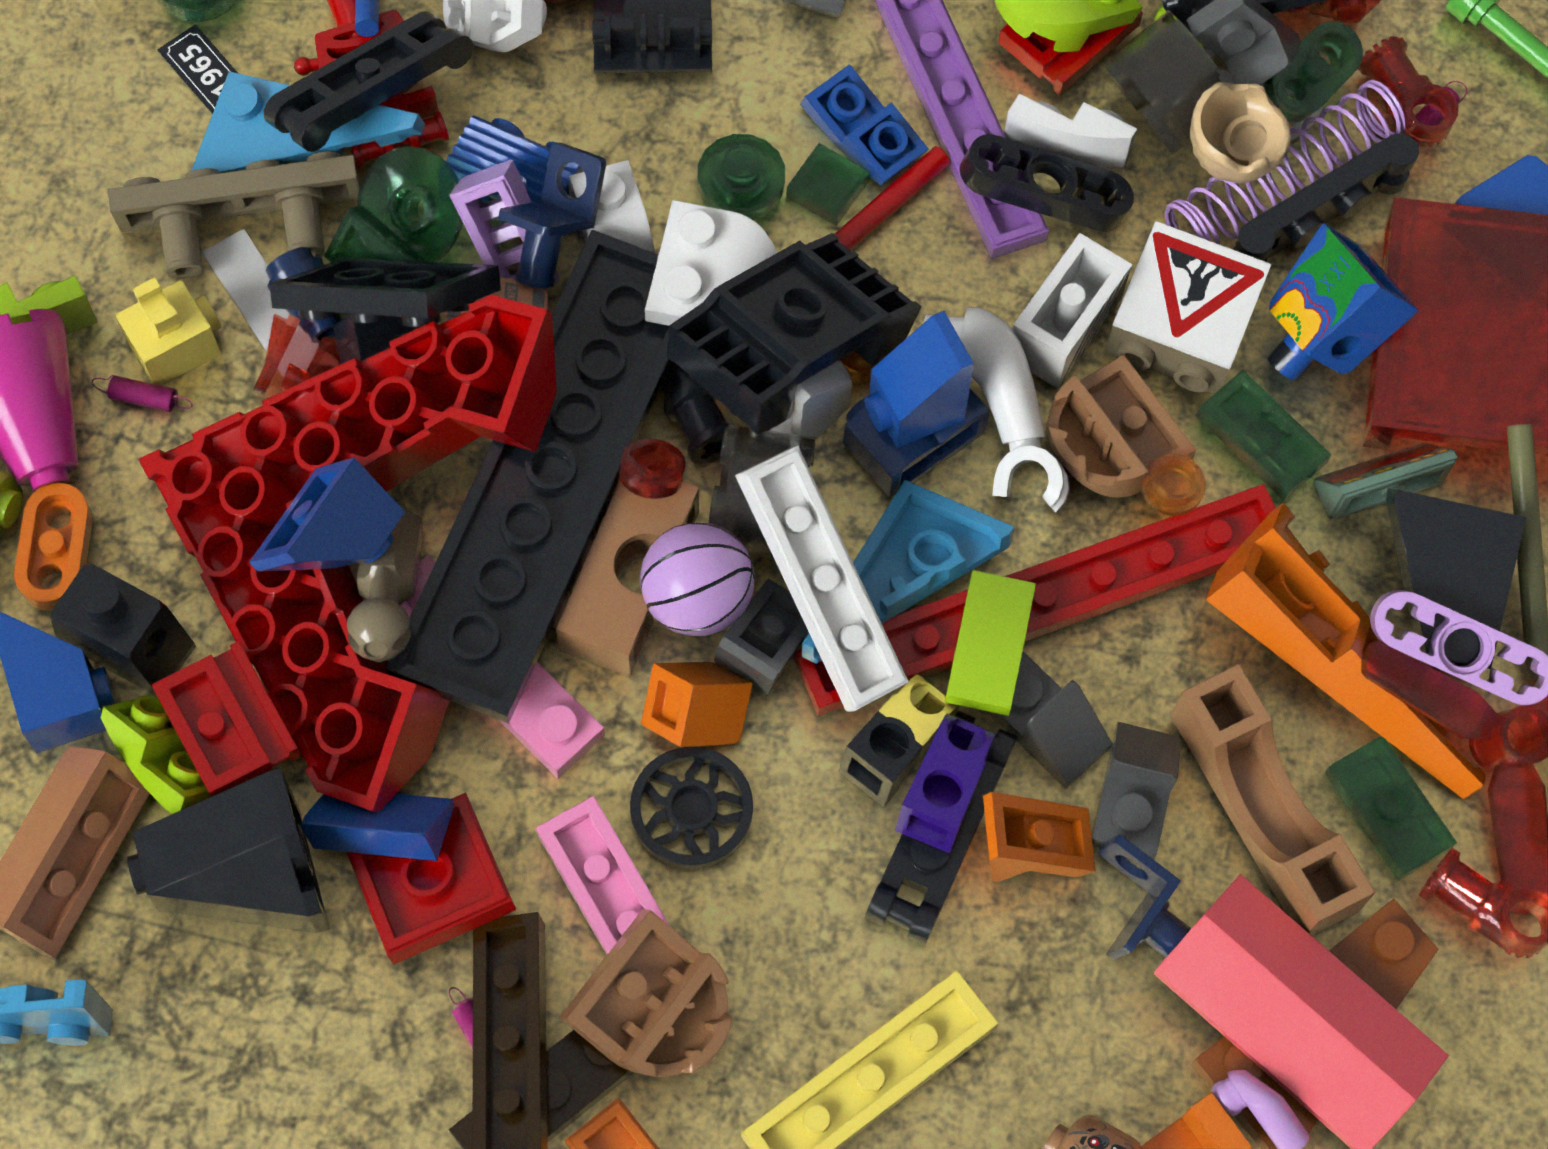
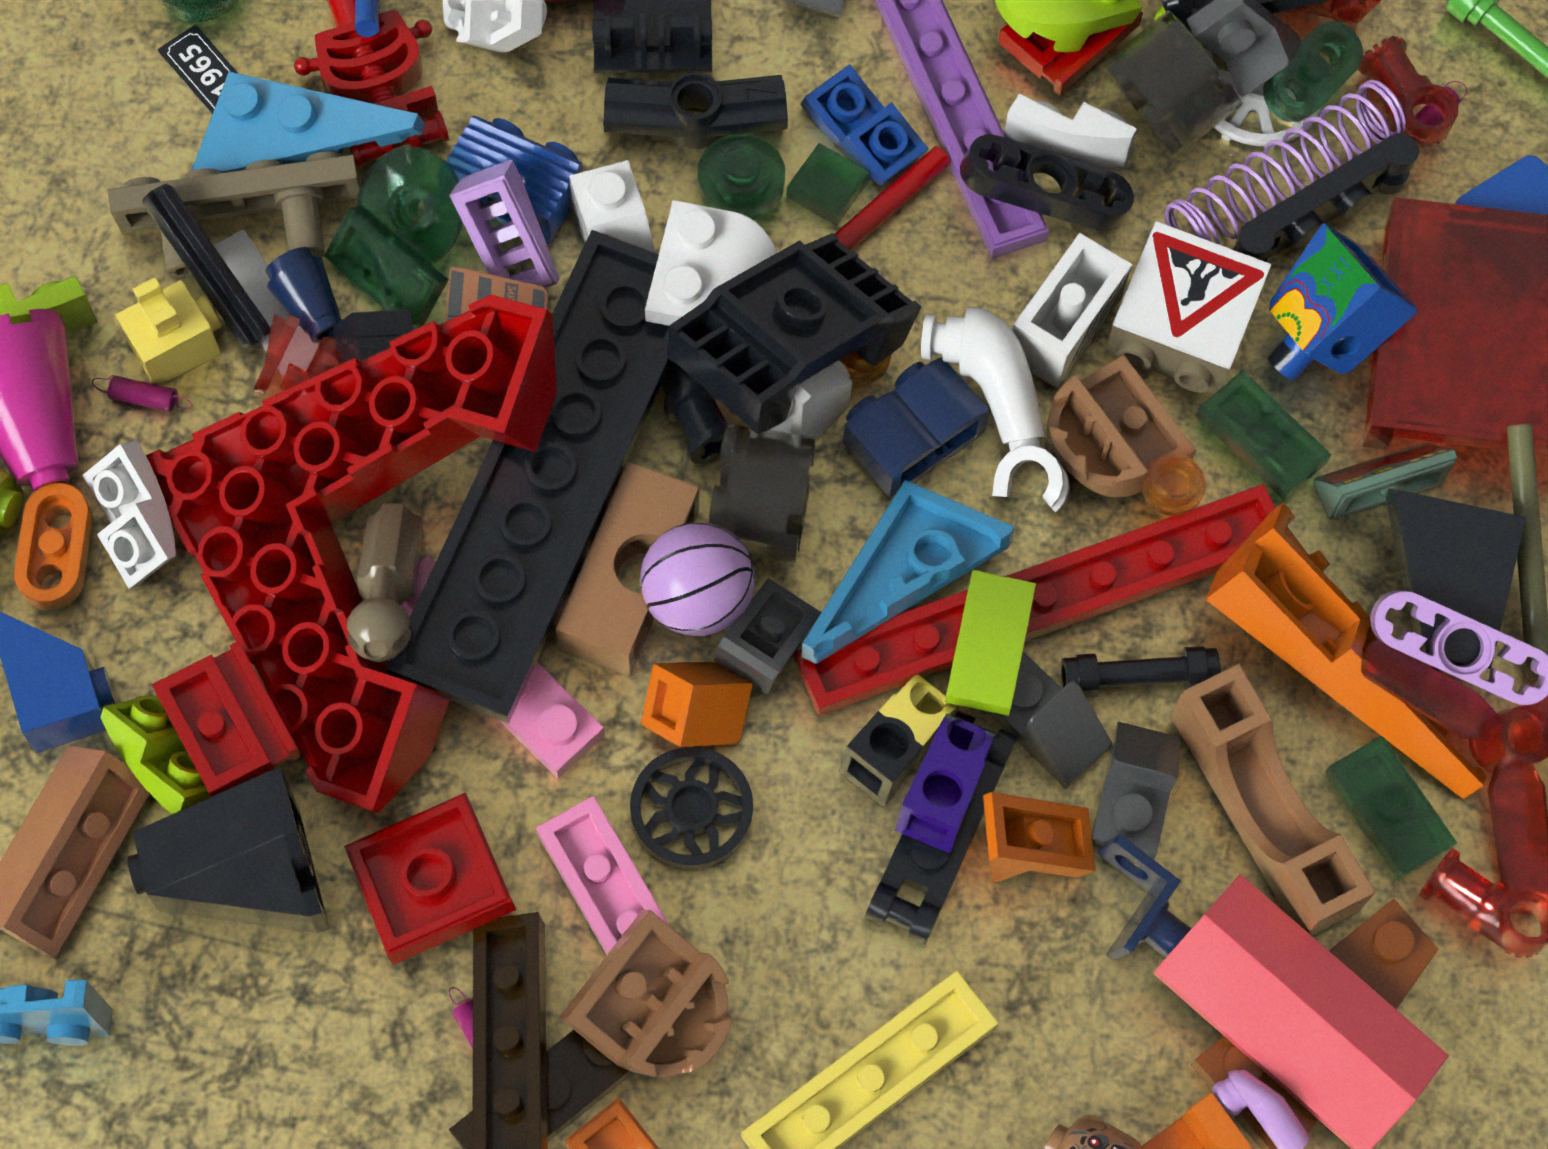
(114, 623): black torso -> none
(140, 525): none -> white slope
(206, 266): none -> black axle
(332, 522): blue slope -> none
(365, 78): black plate -> none
(385, 288): black plate -> none
(404, 828): blue slope -> none
(555, 214): dark blue bracket -> none
(652, 468): clear red tile -> none
(660, 107): none -> black piece
(822, 578): white tile -> none
(921, 383): blue slope -> none
(1191, 668): none -> black bar
(1238, 132): tan hair -> none

